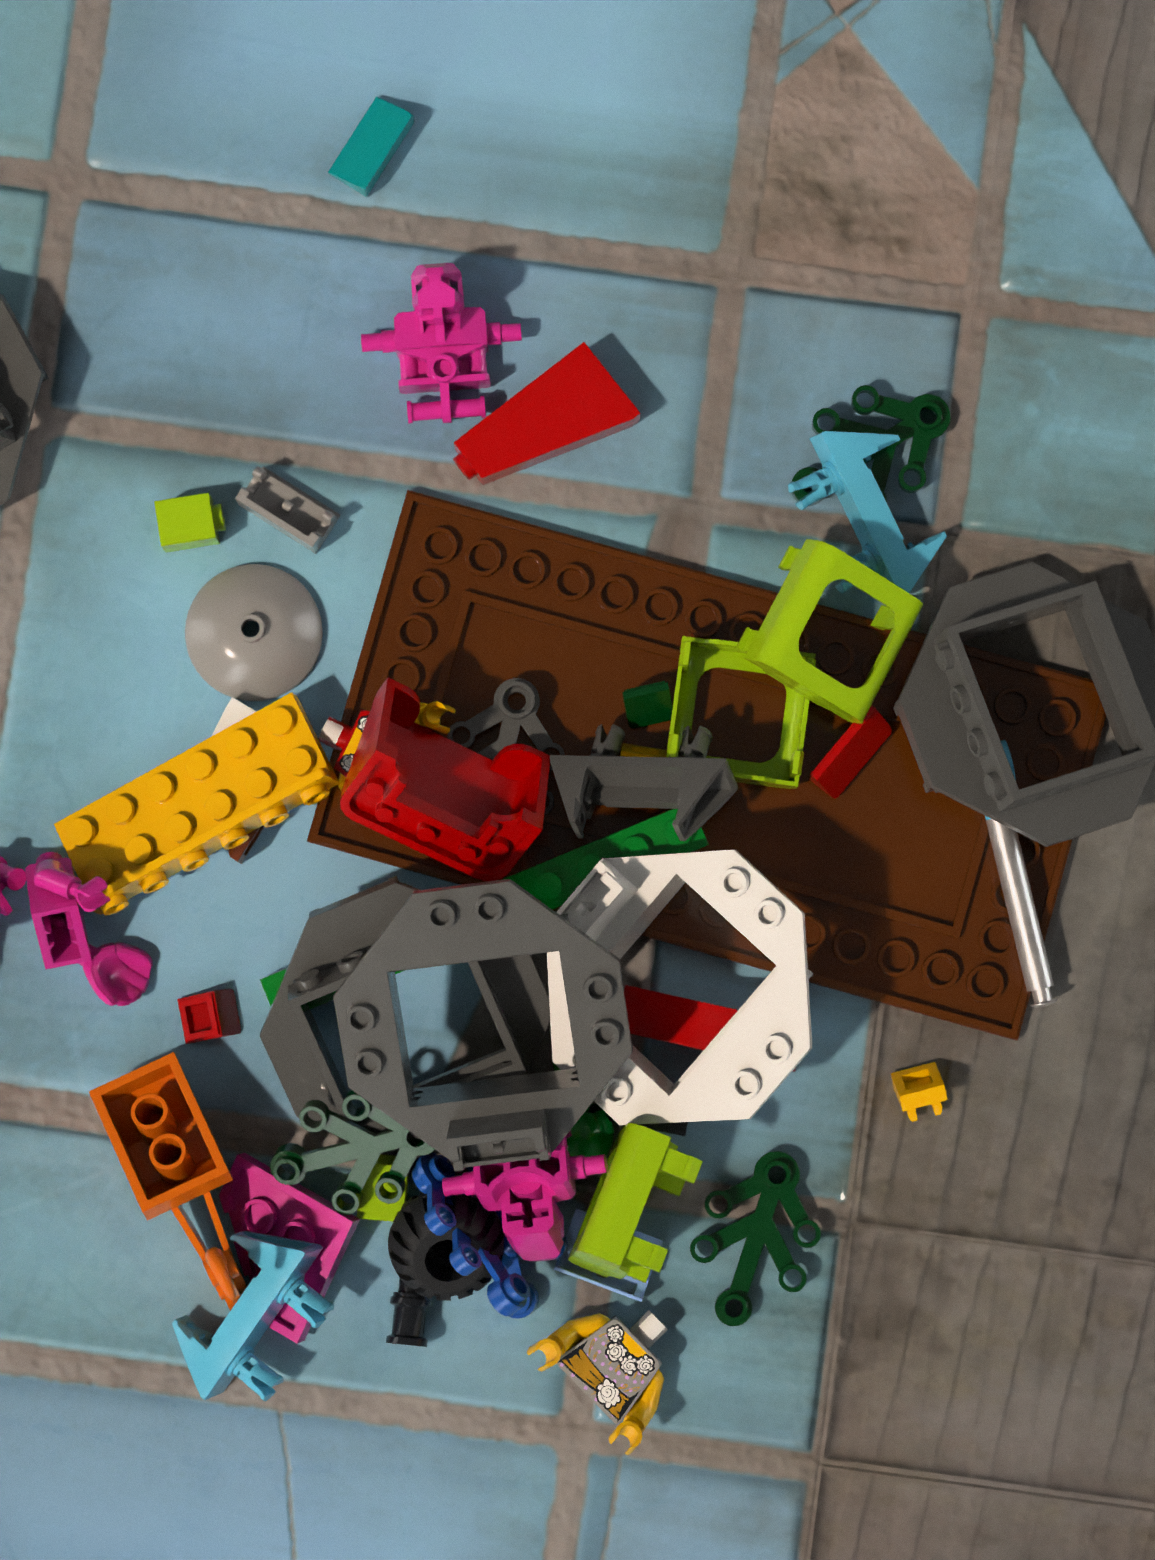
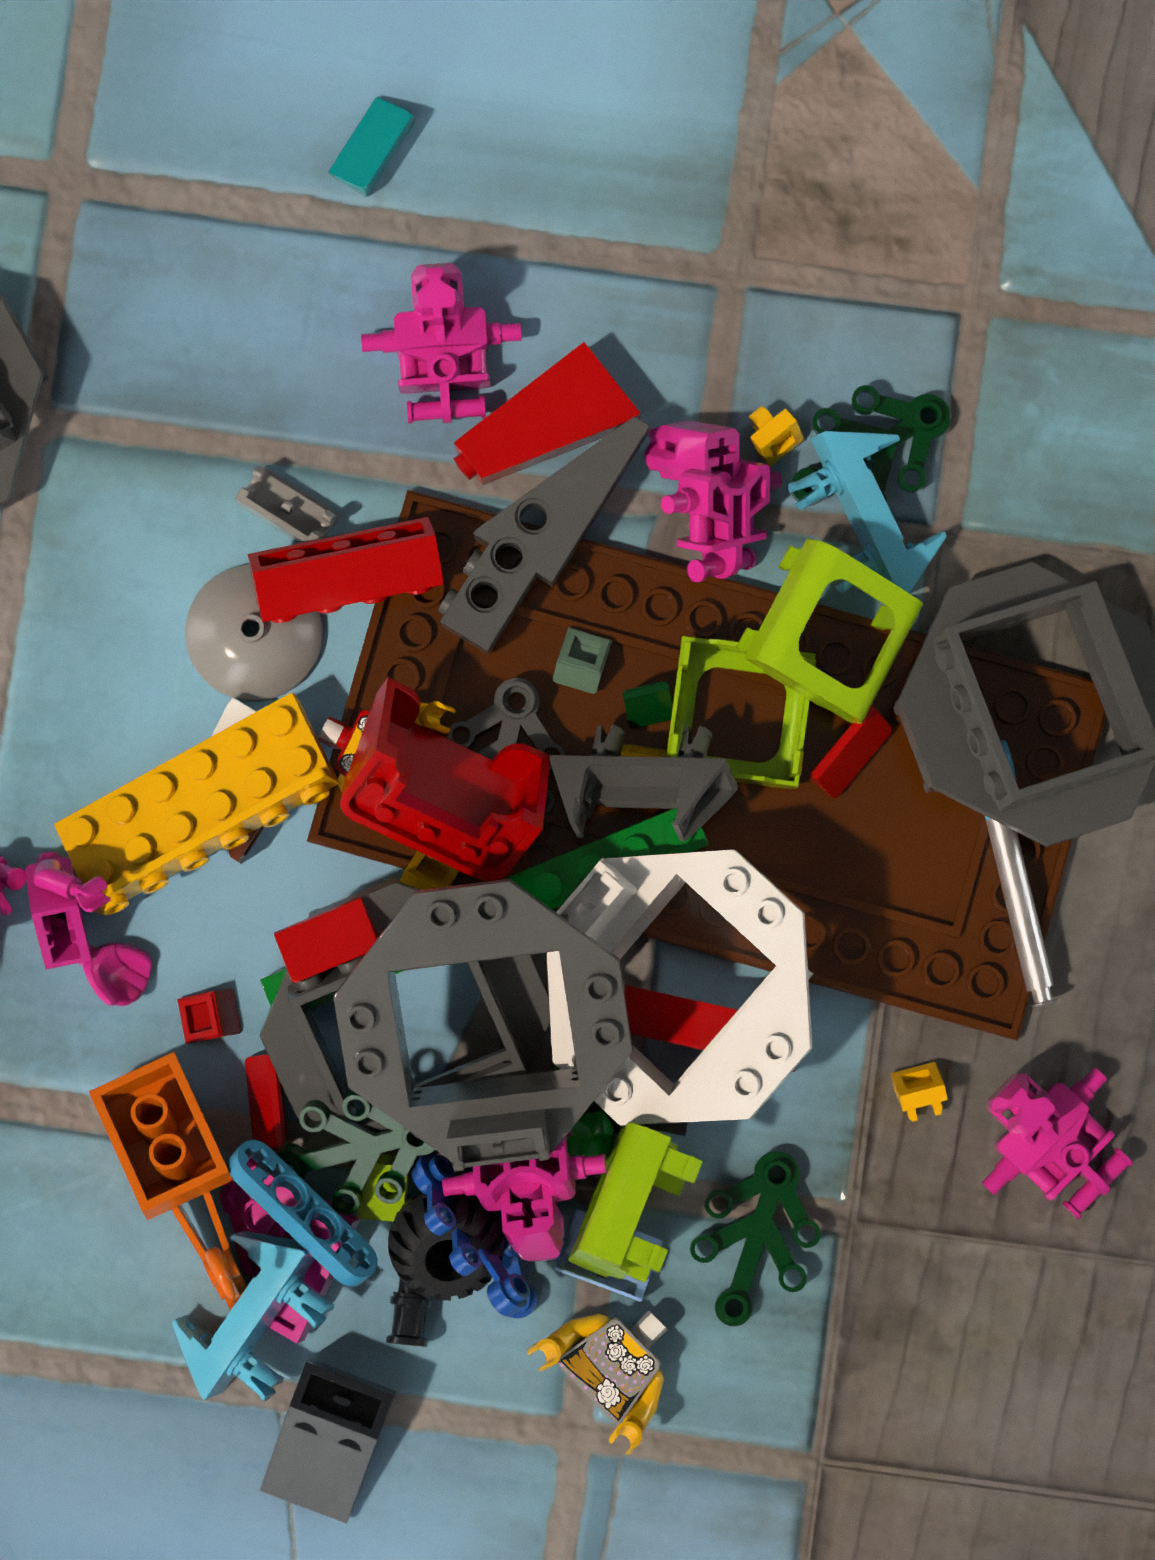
(189, 522): lime brick -> none
(266, 1102): none -> red slope
(297, 1218): none -> dark azure beam
(326, 939): none -> red slope
(327, 1440): none -> slope
(346, 570): none -> red brick
(428, 873): none -> yellow tile
(571, 504): none -> dark grey brick
(581, 660): none -> sand green slope
(715, 491): none -> dark pink piece
(774, 435): none -> yellow tile
(1052, 1139): none -> dark pink piece

